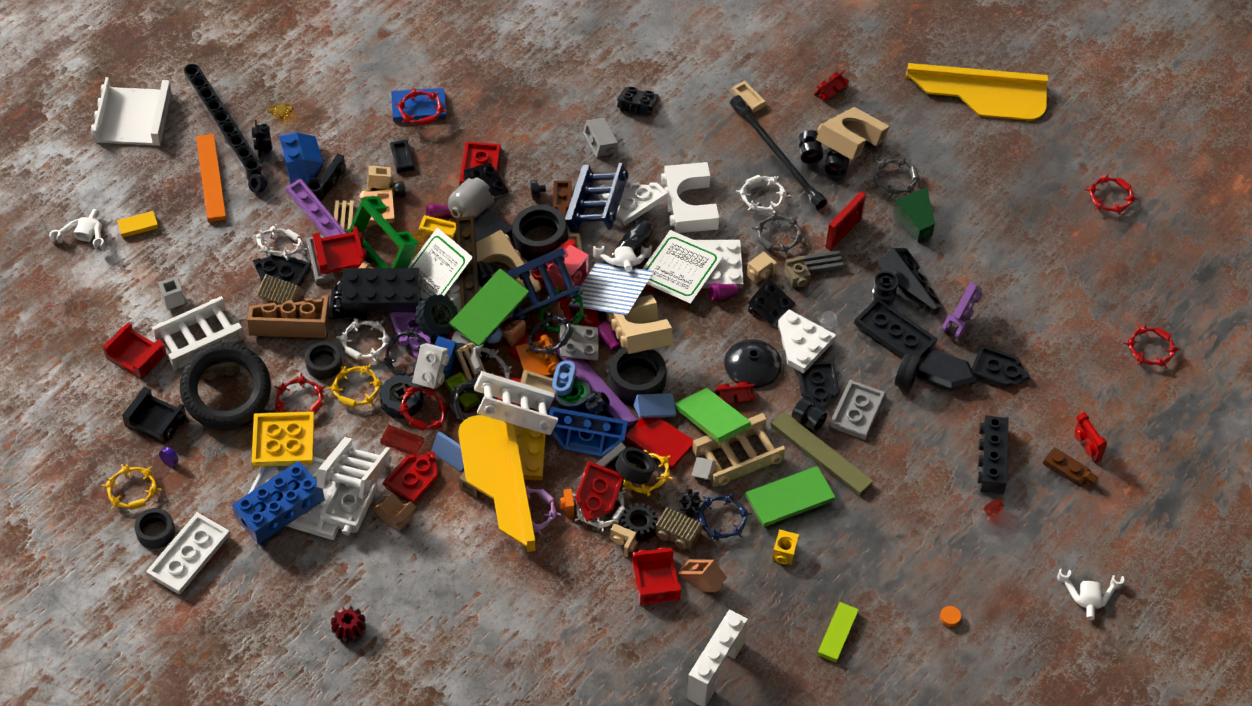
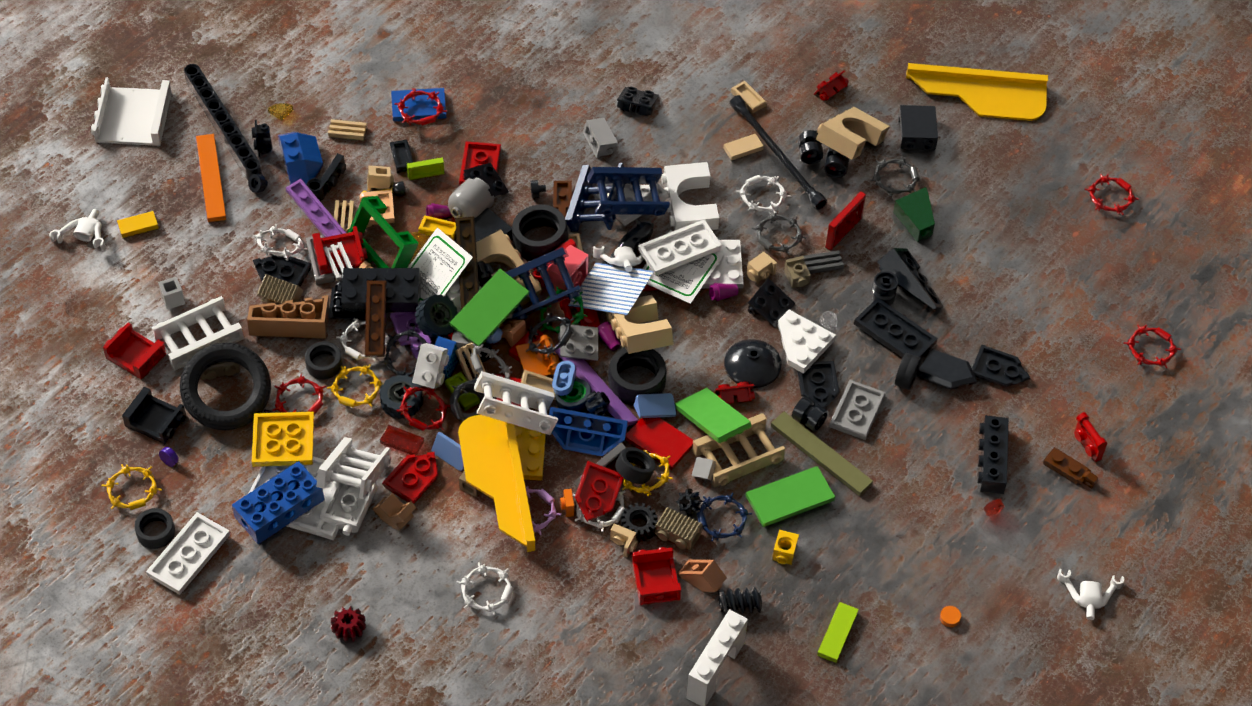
(333, 248): none -> white tile
(348, 128): none -> tan tile
(375, 319): none -> reddish brown tile
(425, 168): none -> lime tile
(490, 607): none -> white piece
(631, 176): none -> dark blue fence
(679, 247): none -> white plate
(740, 600): none -> black piece
(743, 147): none -> tan tile
(918, 127): none -> black panel
(964, 309): medium lavender plate -> none

